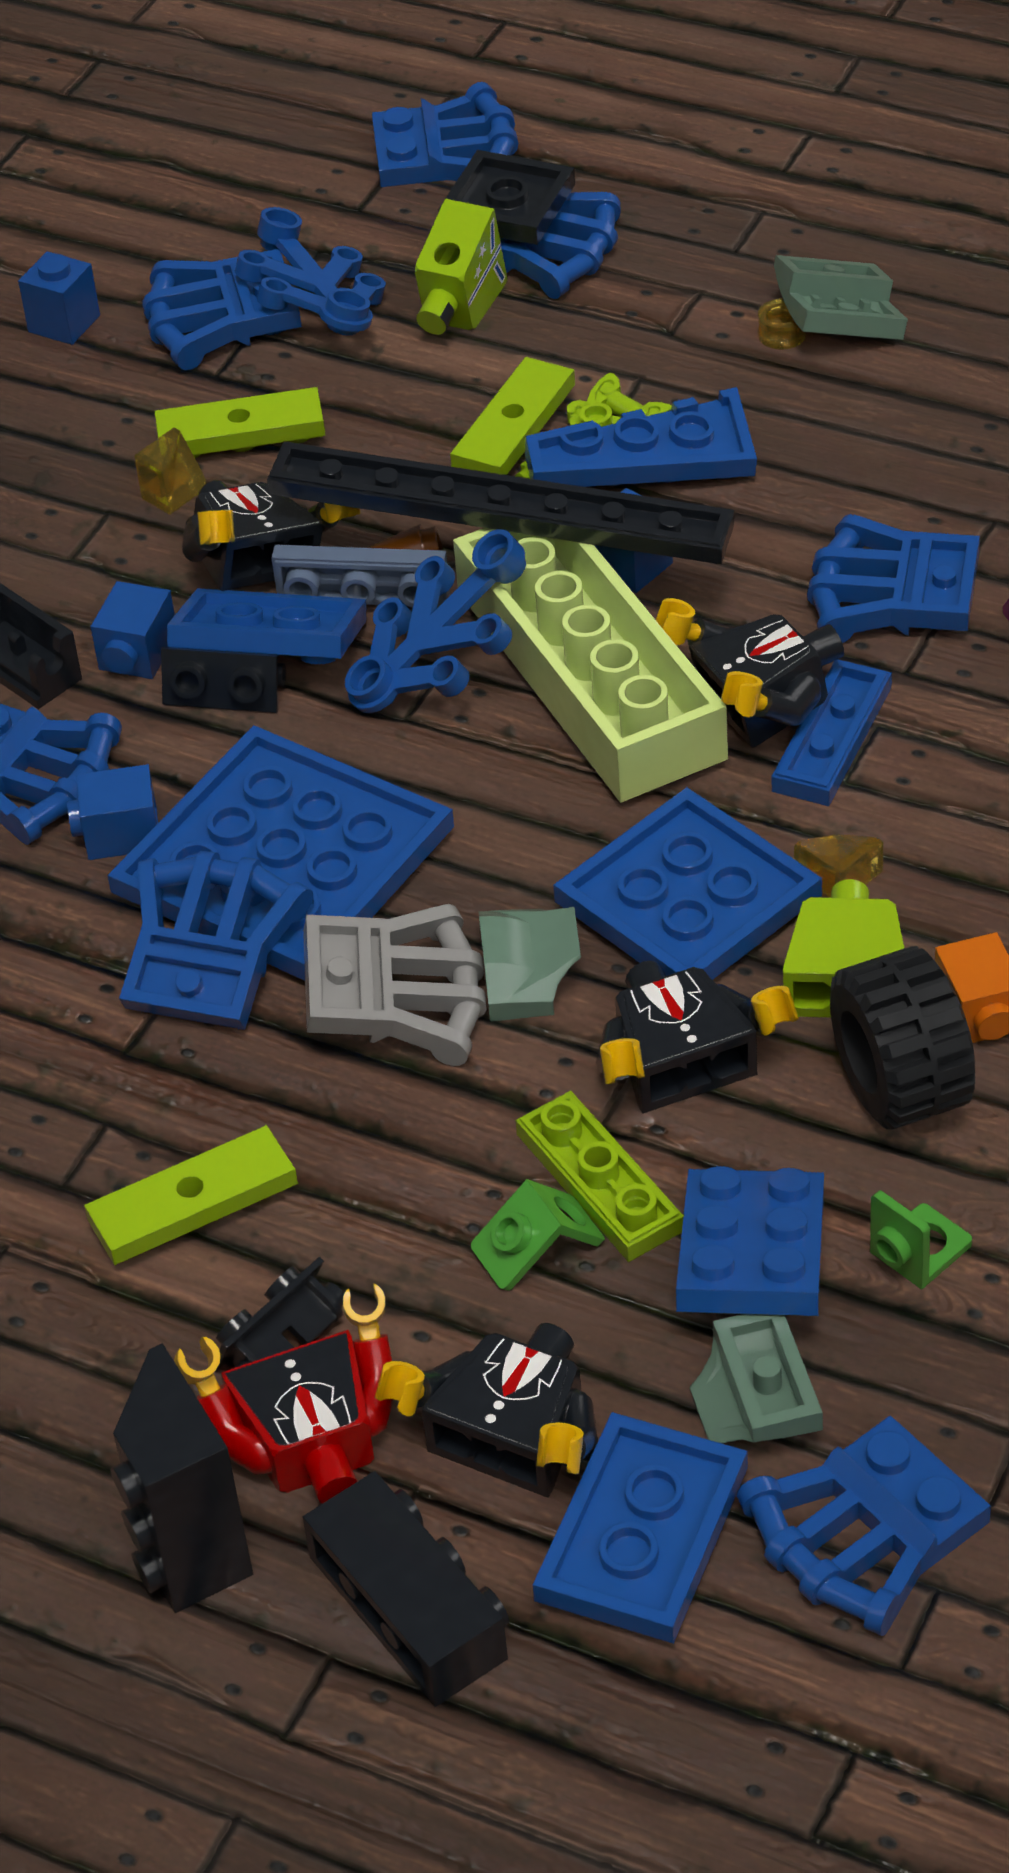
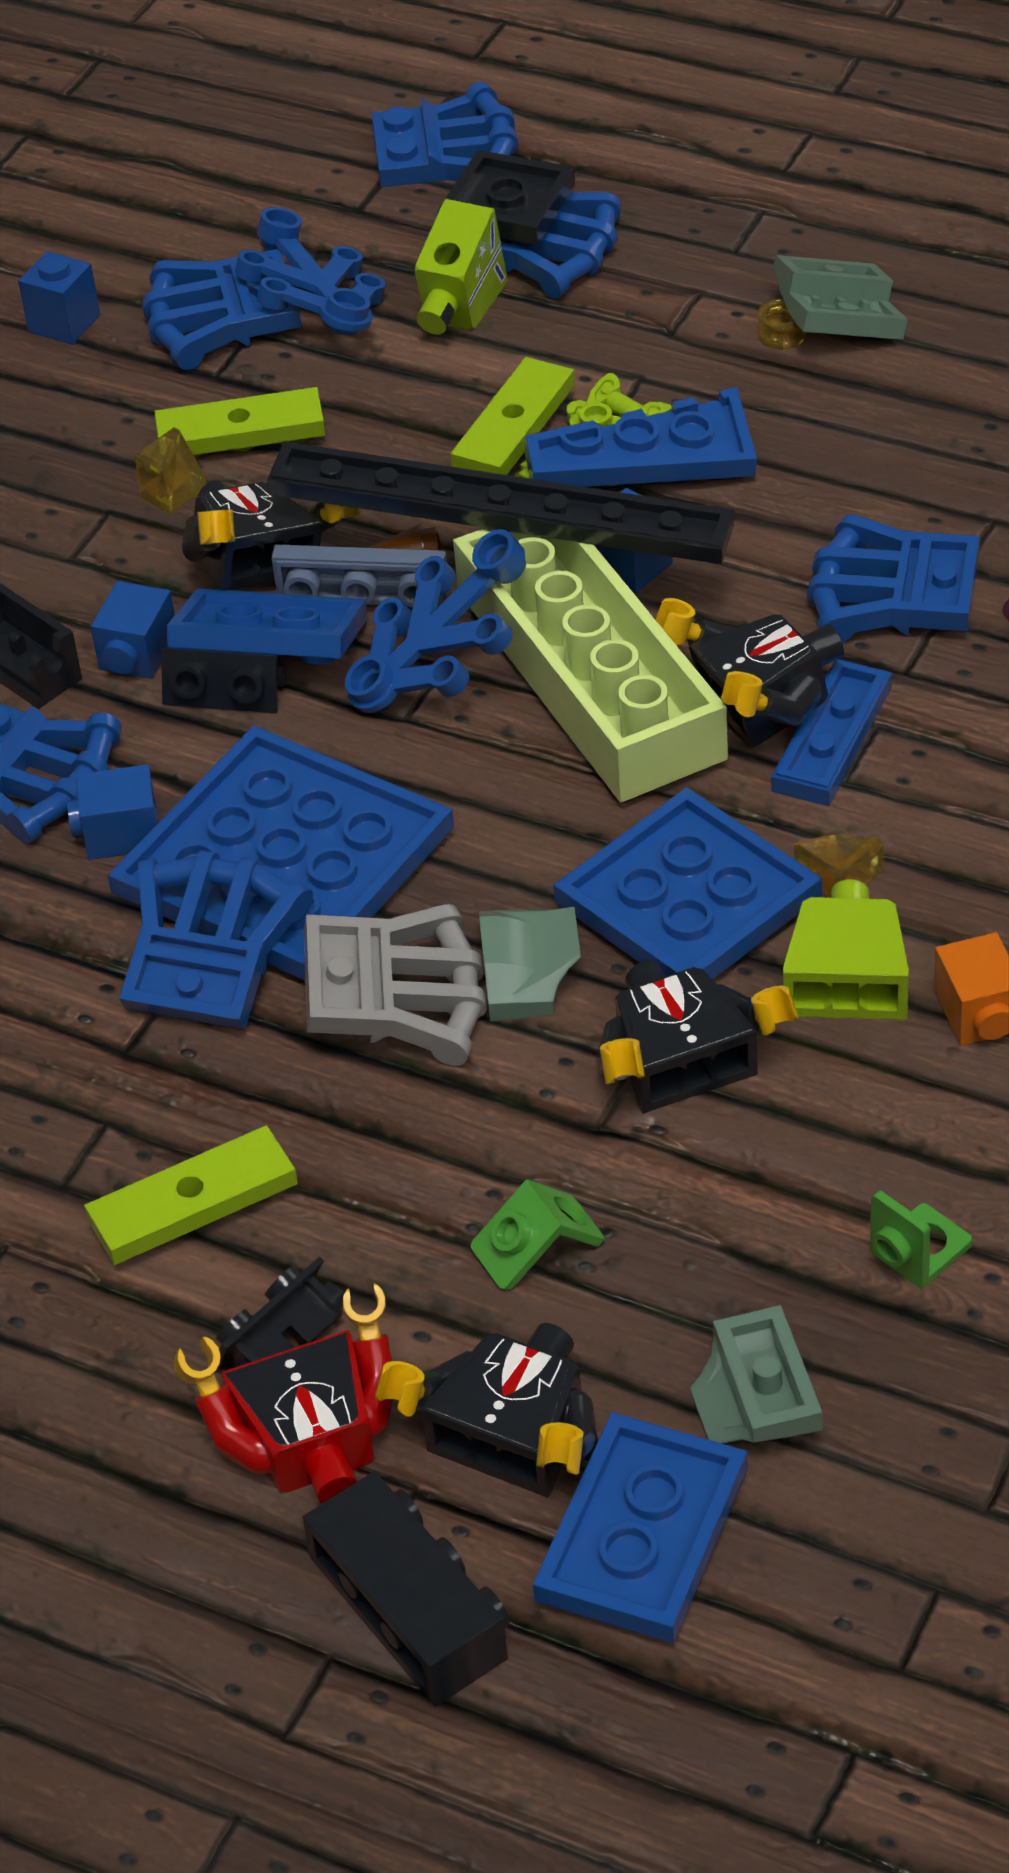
(177, 1489): black slope -> none
(600, 1176): lime tile -> none
(751, 1242): blue plate -> none
(896, 1491): blue plate -> none
(902, 1037): black tyre -> none

